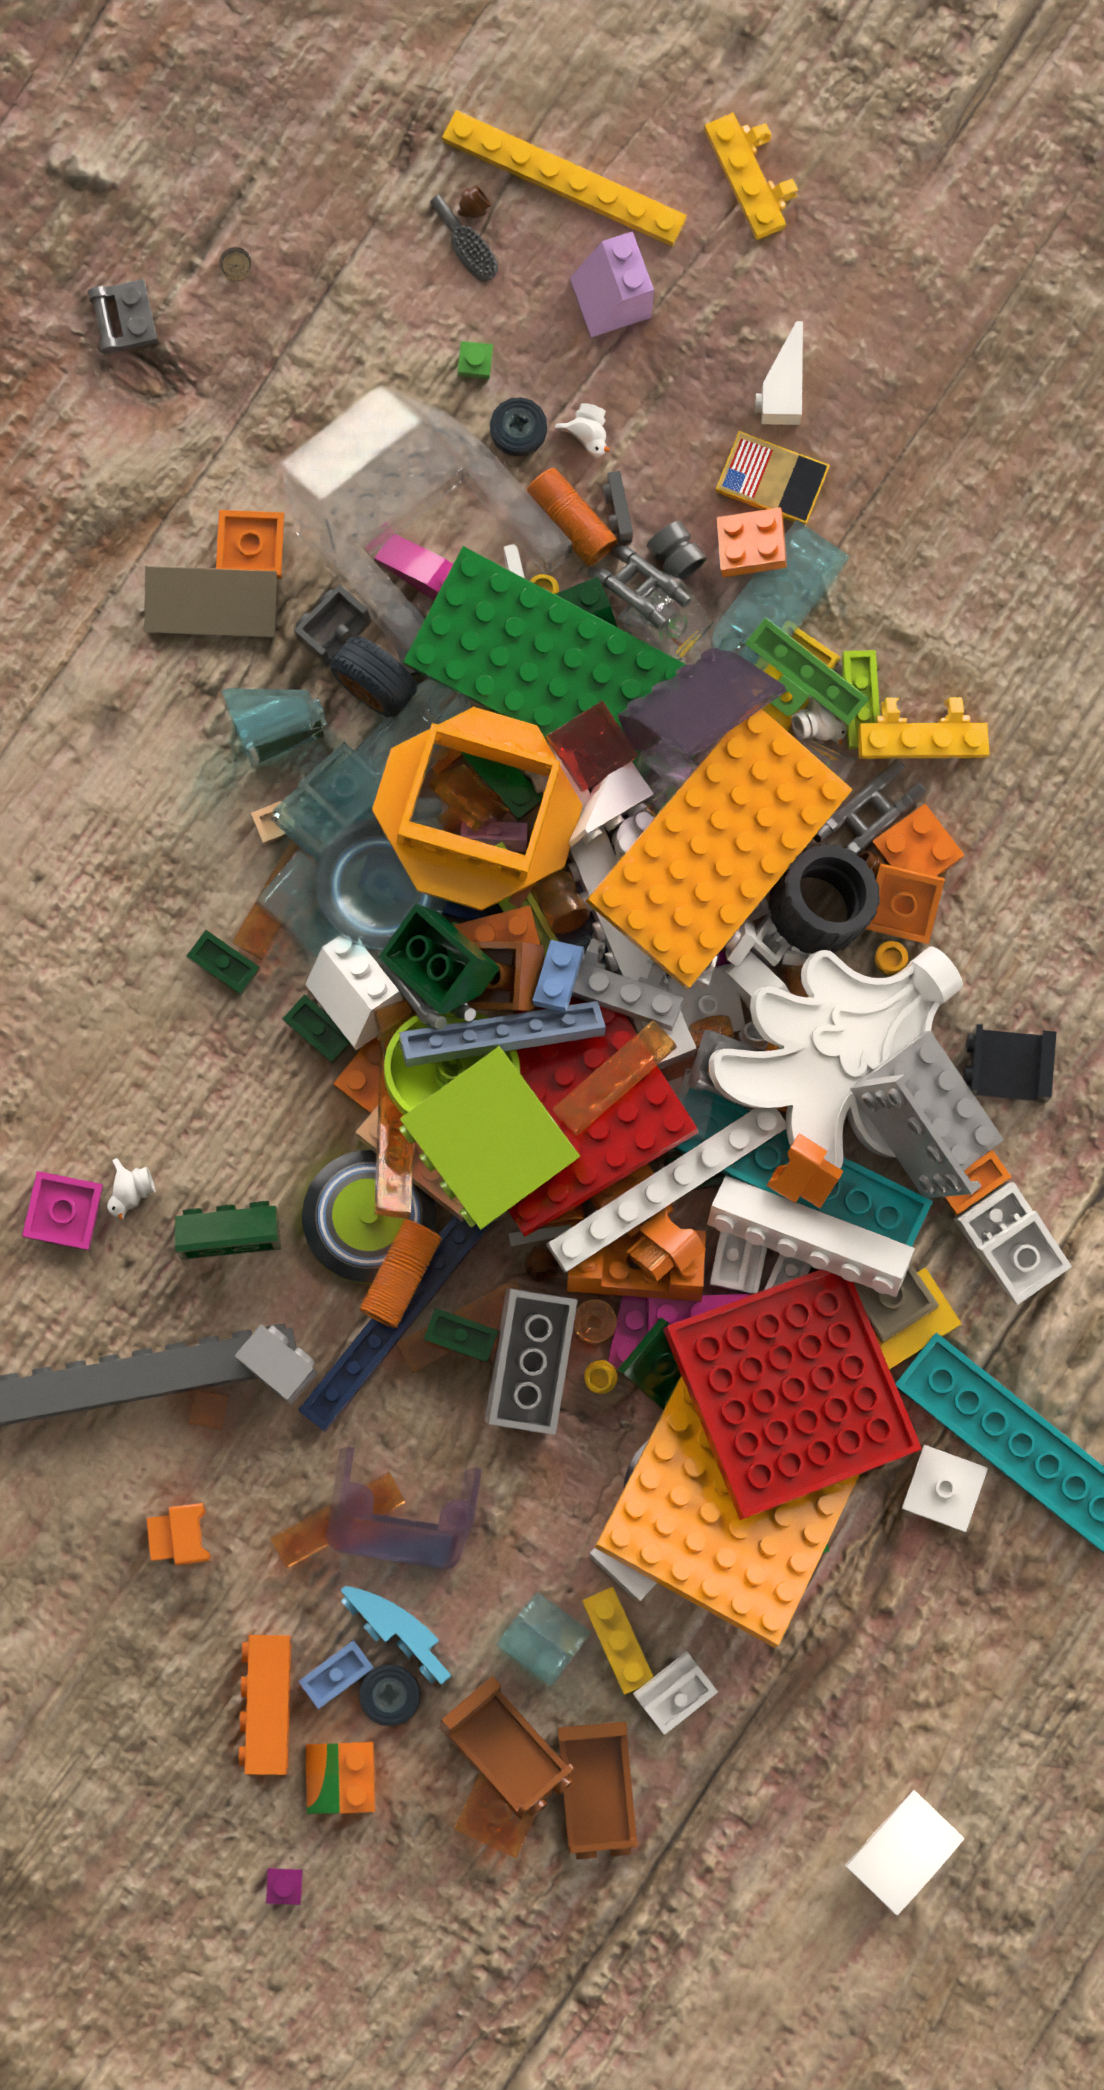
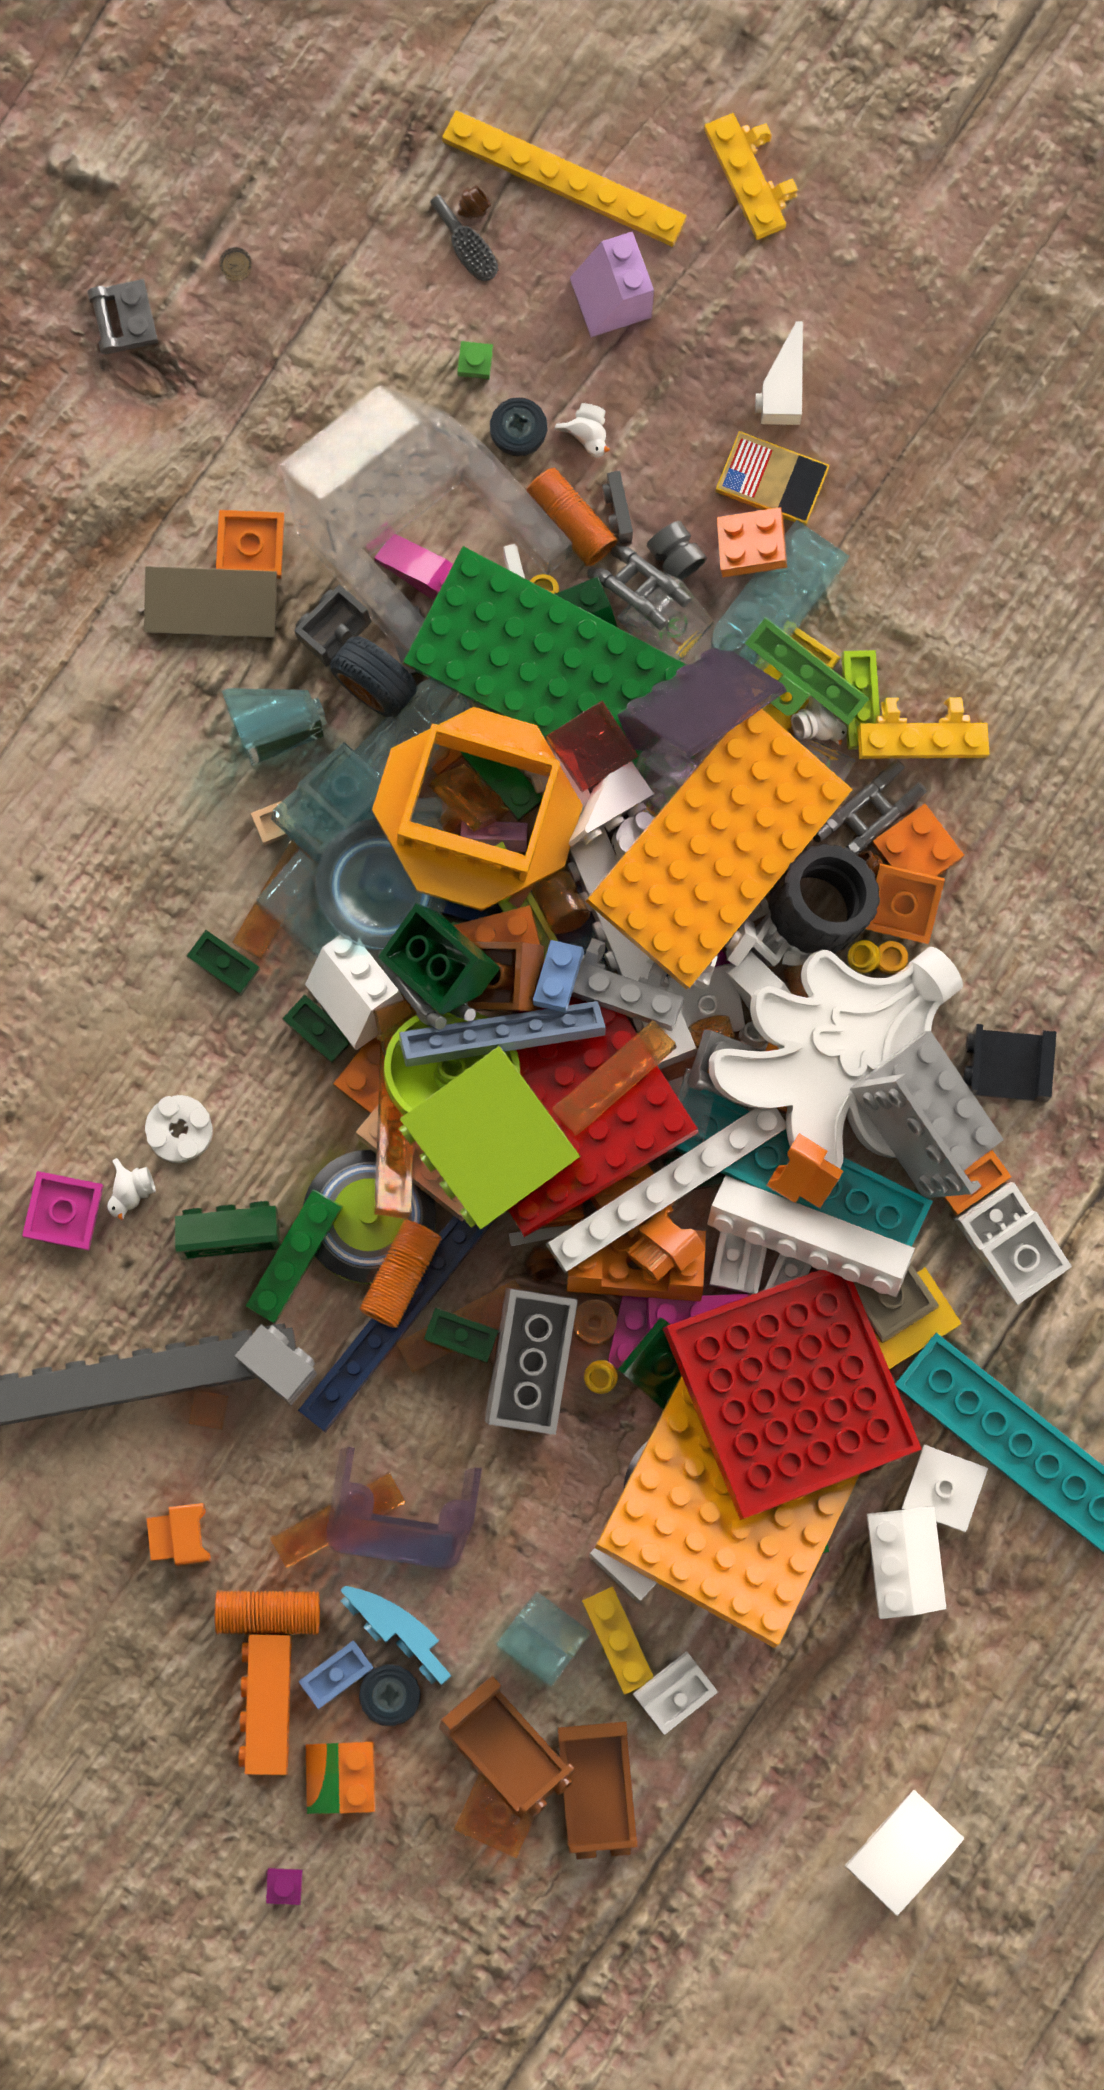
(188, 1145): none -> white plate
(268, 1612): none -> orange piece
(294, 1256): none -> green plate
(864, 956): none -> yellow plate
(906, 1562): none -> white slope

